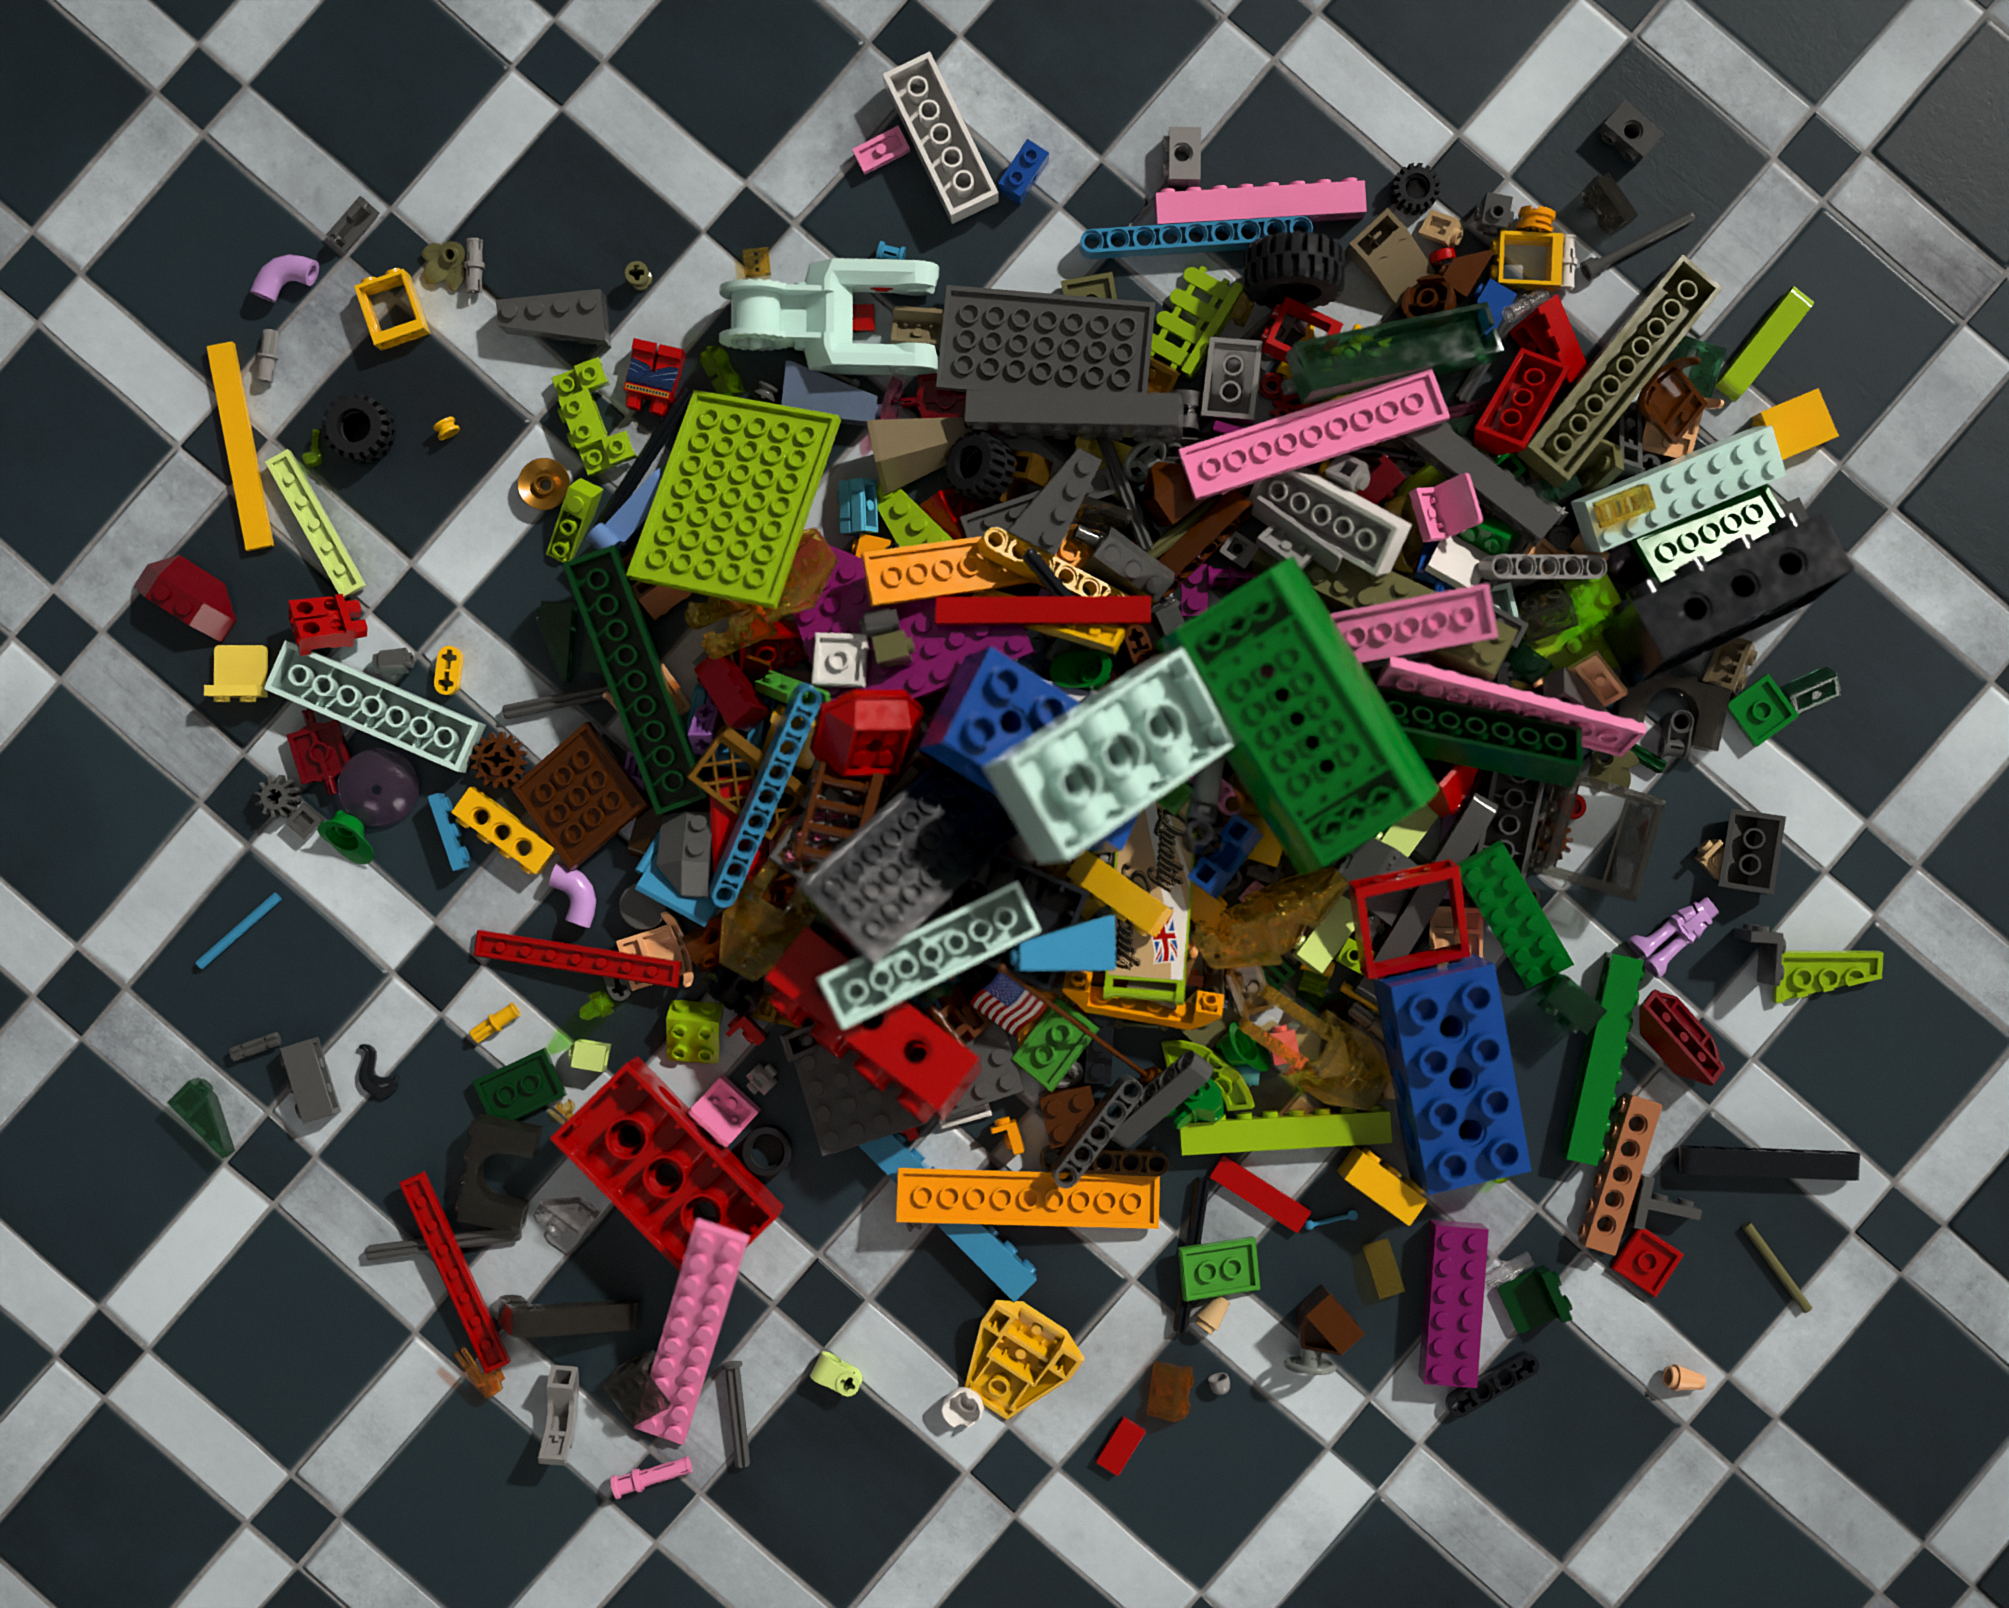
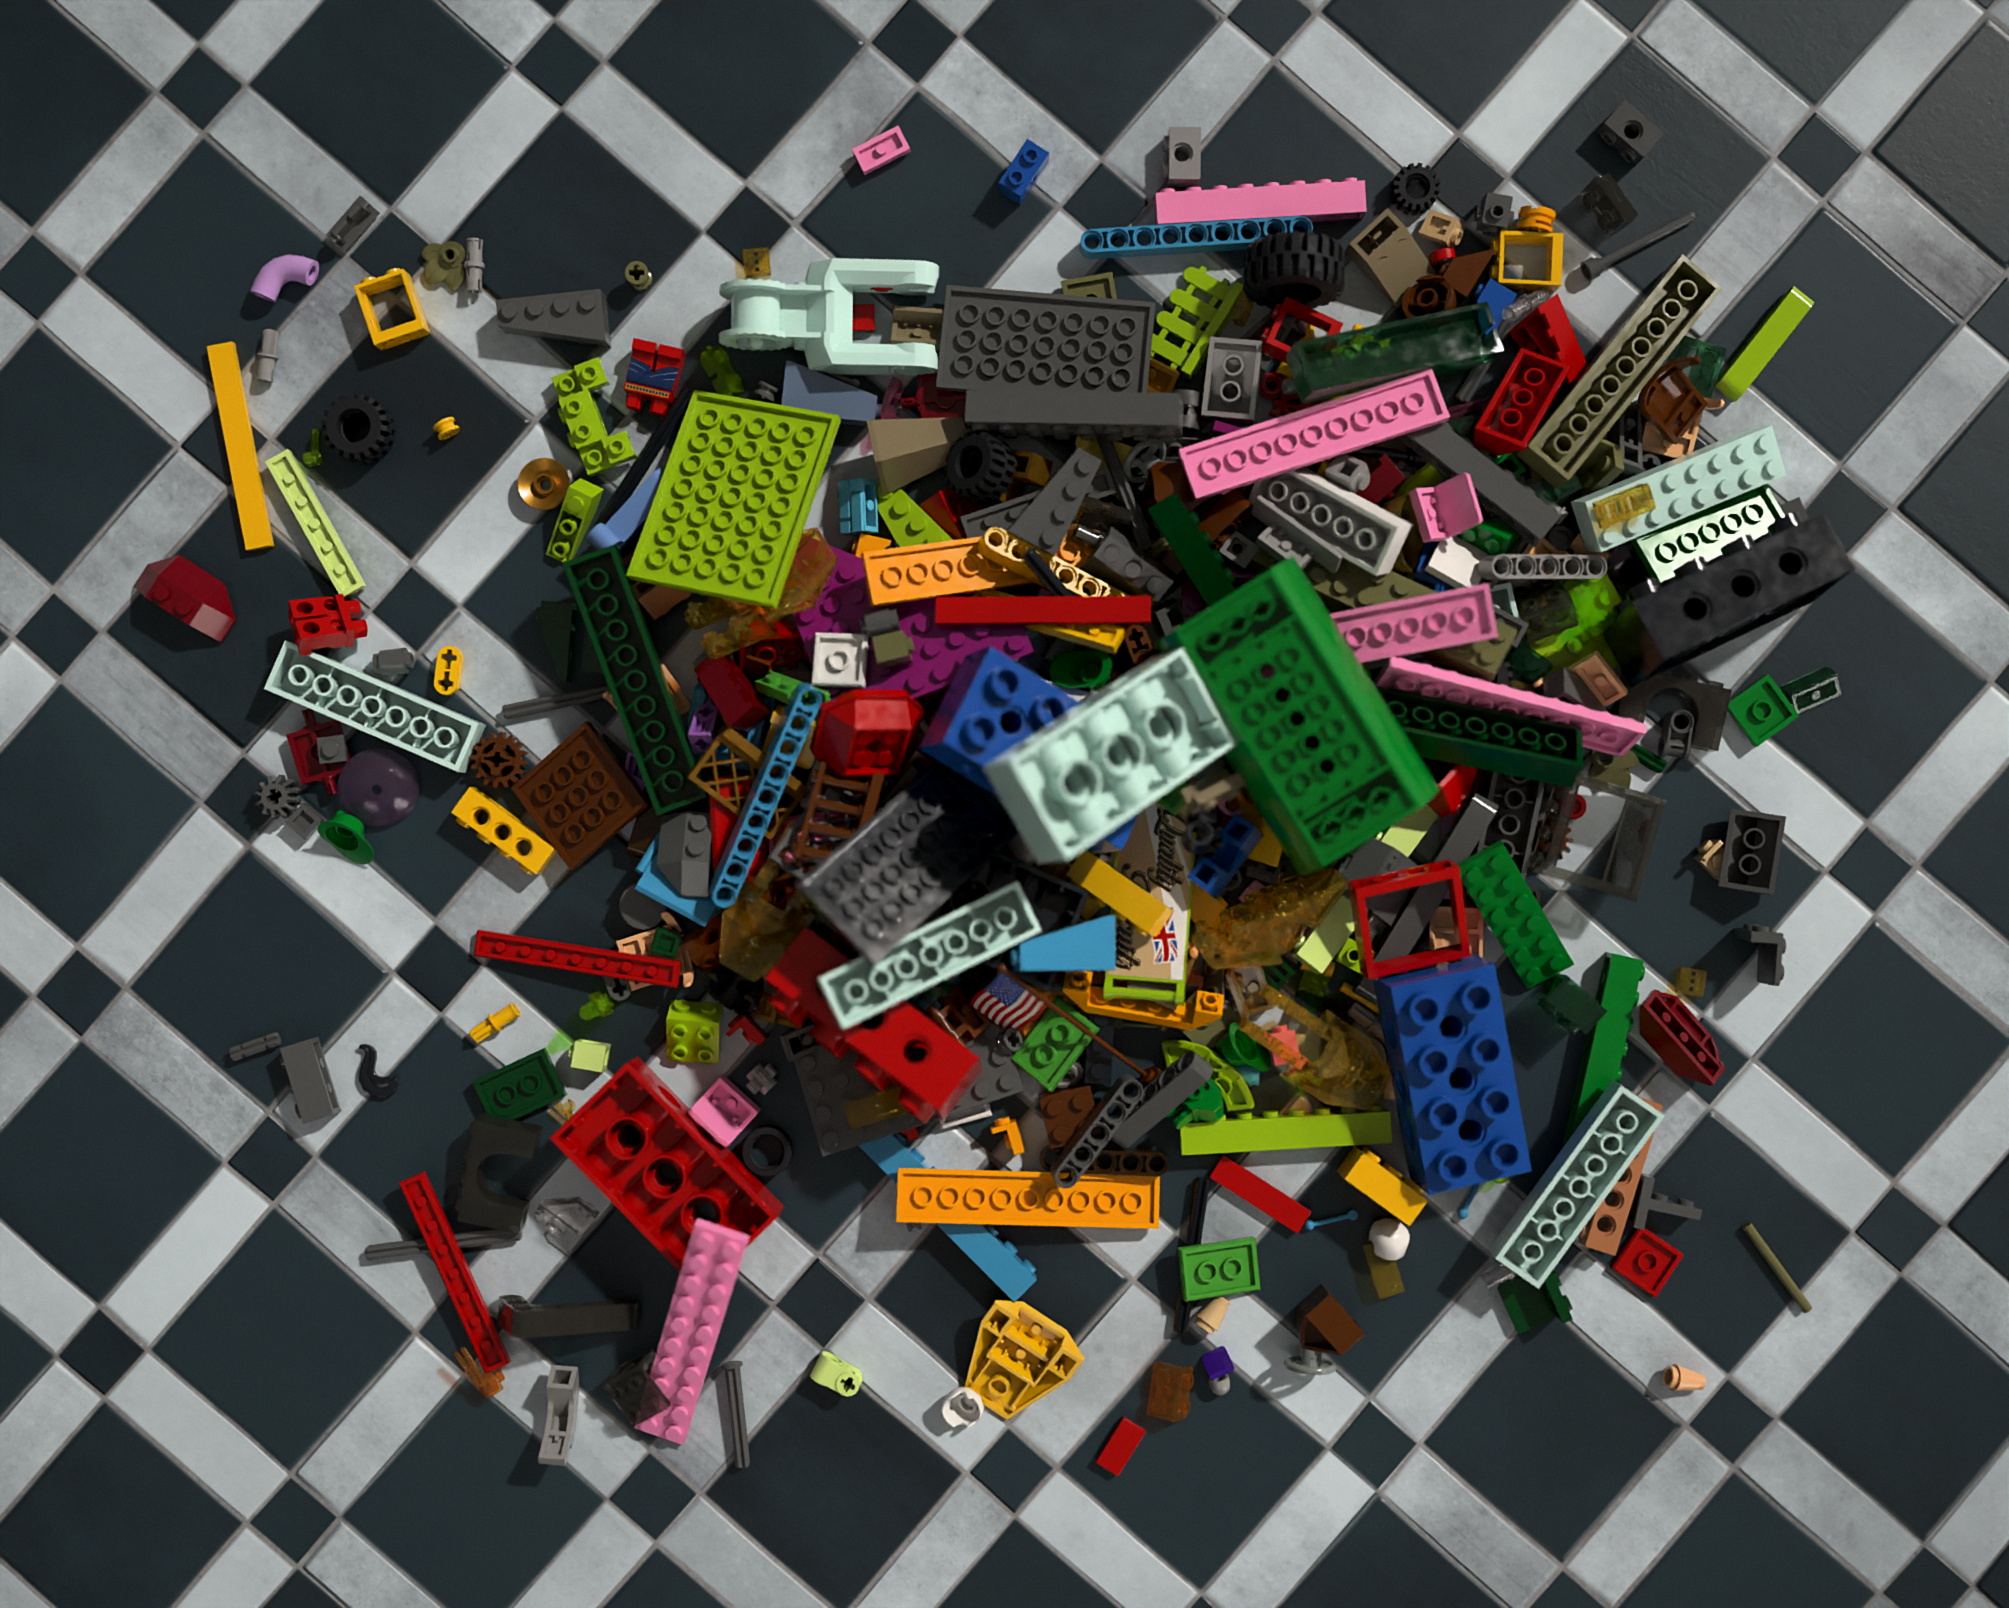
(203, 1112): clear green slope -> none
(238, 930): dark azure bar -> none
(239, 673): light yellow bracket -> none
(332, 749): none -> dark grey plate
(449, 831): dark azure plate -> none
(579, 892): lavender cylinder -> none
(639, 1479): bright pink pin -> none
(666, 942): none -> dark green tile
(873, 1108): none -> clear yellow slope
(890, 252): dark azure bush -> none
(940, 137): white brick -> none
(1009, 1047): none -> dark grey bush
(1193, 549): none -> dark green wedge
(1209, 791): none -> dark tan bracket
(1217, 1362): none -> dark purple slope
(1389, 1238): none -> white hair
(1453, 1303): magenta brick -> none
(1462, 1213): none -> dark azure hinge
(1494, 1388): black beam -> none
(1568, 262): white pin -> none
(1575, 1184): none -> light aqua brick
(1686, 924): lavender piece -> none
(1690, 981): none -> clear yellow tile
(1730, 664): dark tan bracket -> none
(1768, 1162): black beam -> none
(1799, 423): yellow brick -> none
(1824, 970): lime wing -> none

